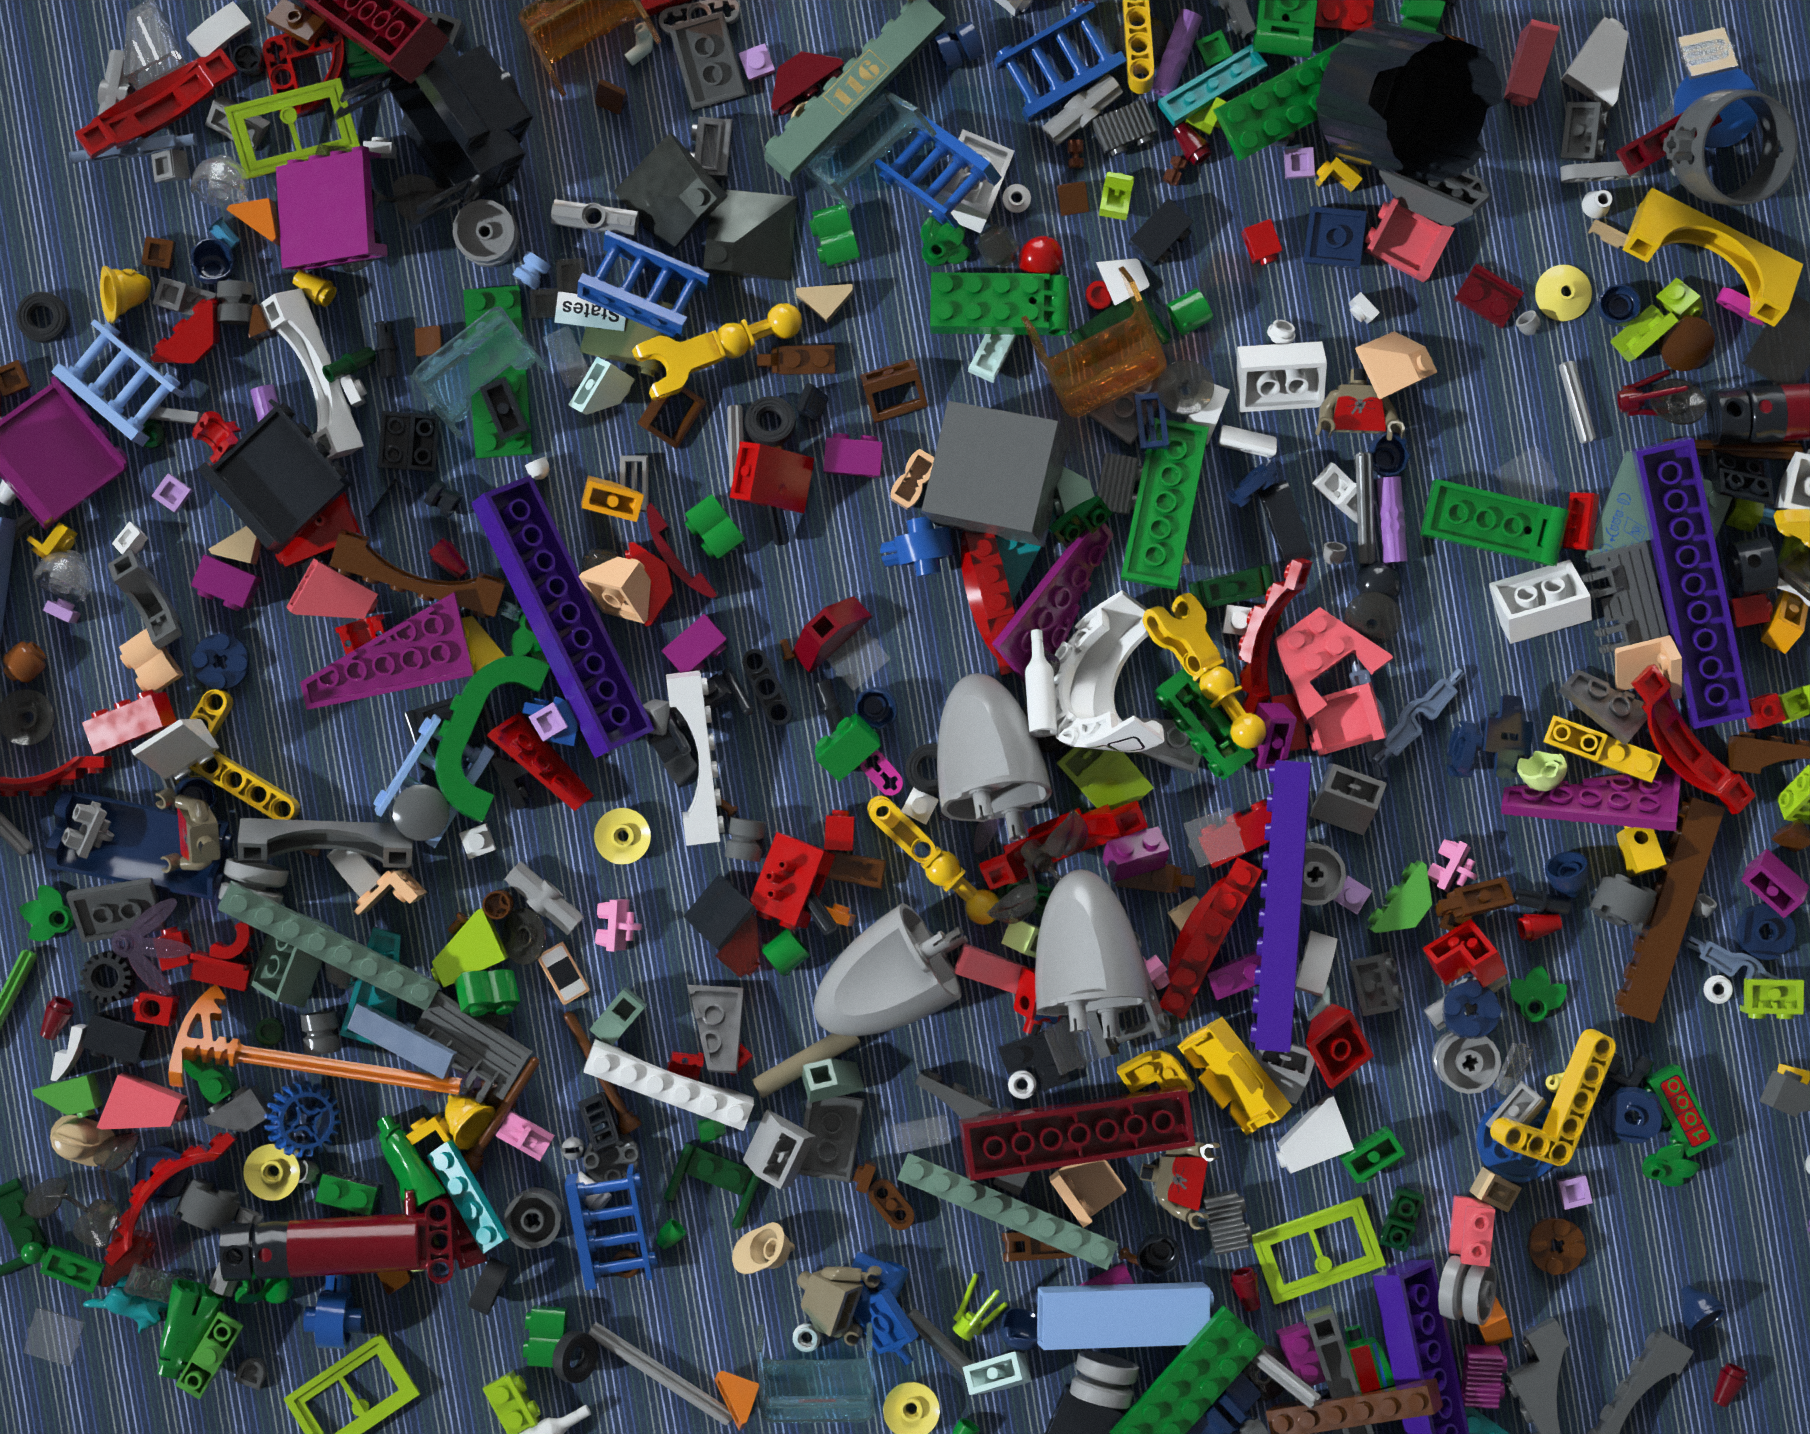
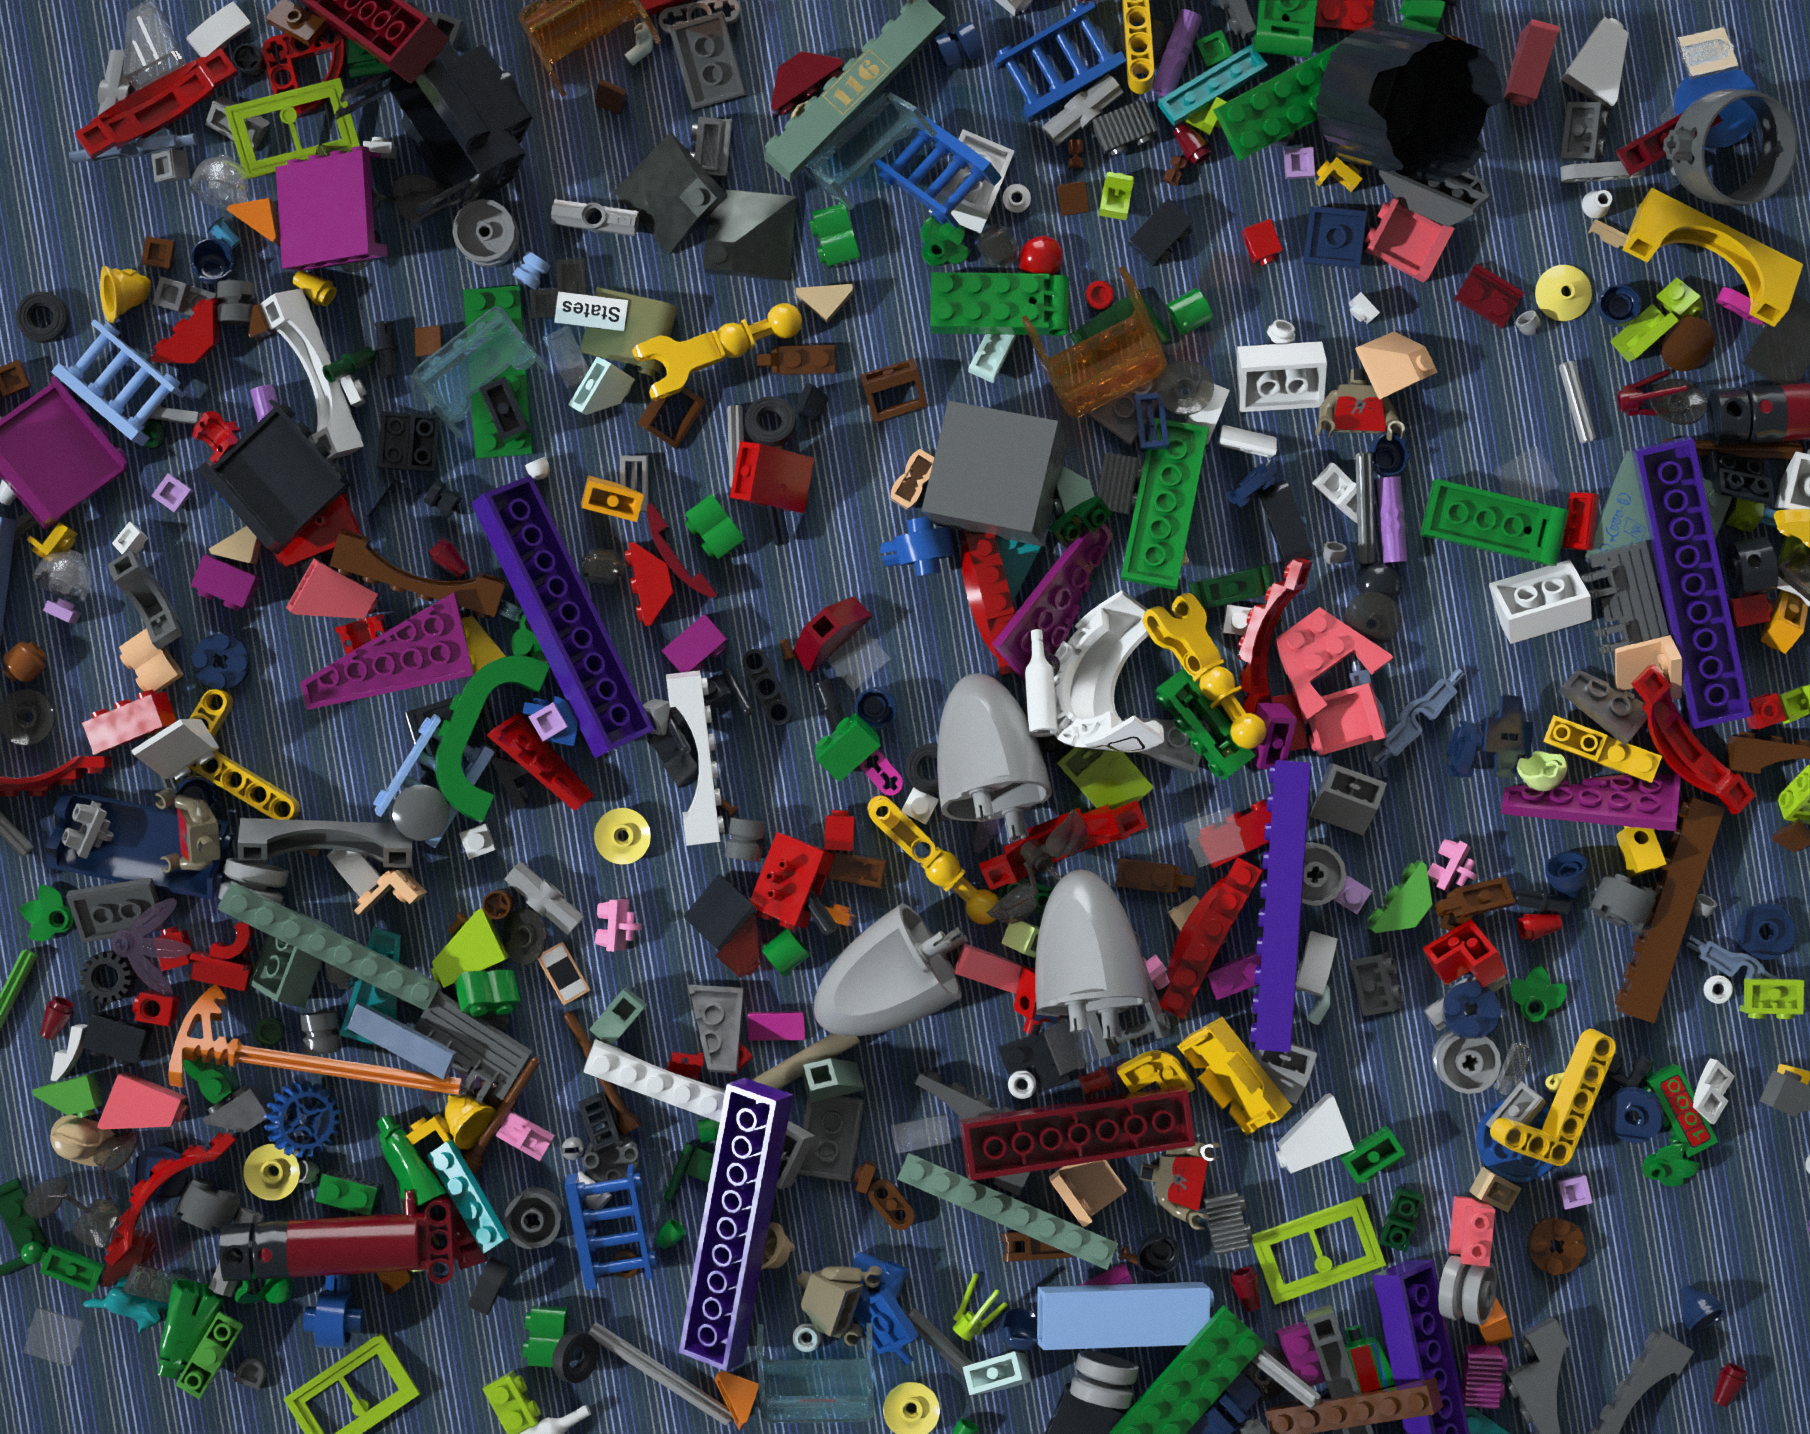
(620, 588): light nougat slope -> none
(634, 307): blue fence -> none
(735, 1223): none -> dark purple brick
(756, 62): lavender plate -> none
(776, 1025): none -> dark pink slope
(853, 457): magenta brick -> none
(1095, 1081): none -> clear red bush
(1114, 281): white sticker -> none
(1135, 854): magenta brick -> none
(1337, 1044): red slope -> none
(1710, 1090): none -> white slope
(1775, 883): magenta brick -> none

